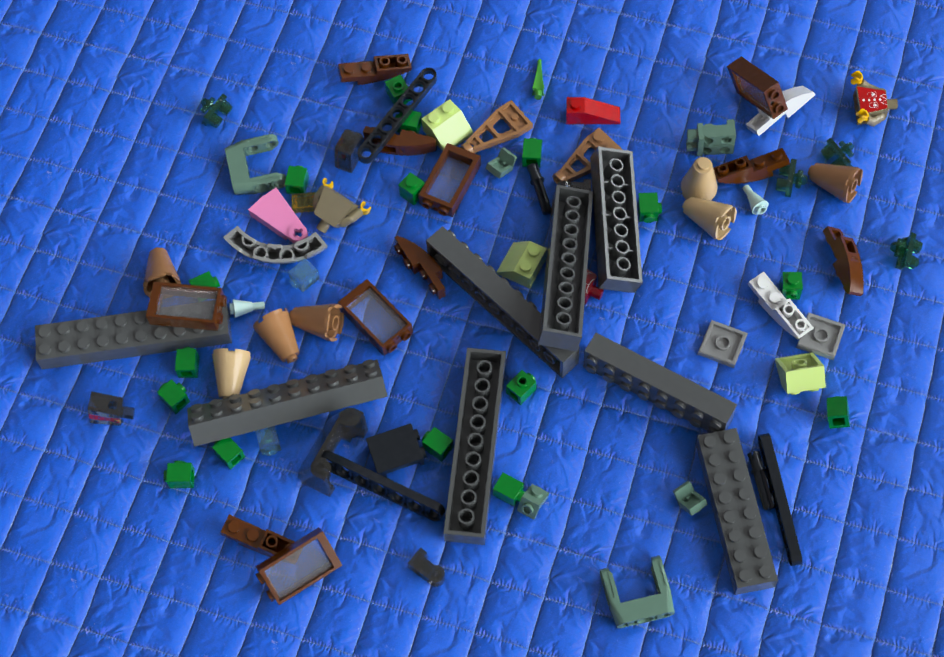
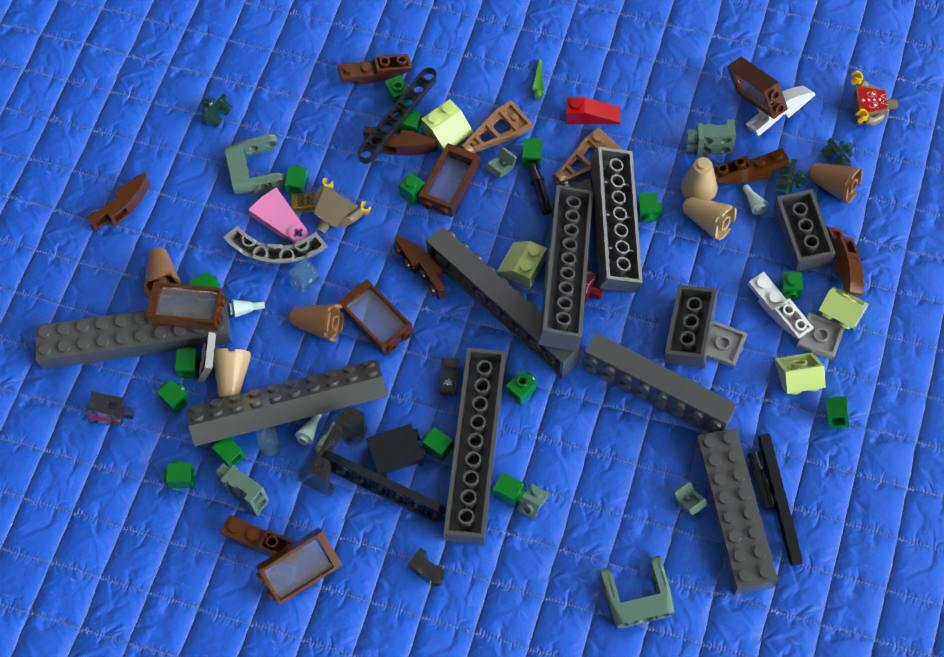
(126, 201): none -> reddish brown slope
(206, 357): none -> tile
(243, 487): none -> sand green hips
(279, 334): medium nougat cone -> none
(307, 432): none -> light aqua cone
(346, 150): clear smoke torso -> none
(449, 376): none -> clear smoke leg
(691, 326): none -> dark grey brick
(804, 230): none -> dark grey brick
(843, 307): none -> yellowish green slope
(904, 249): hips -> none

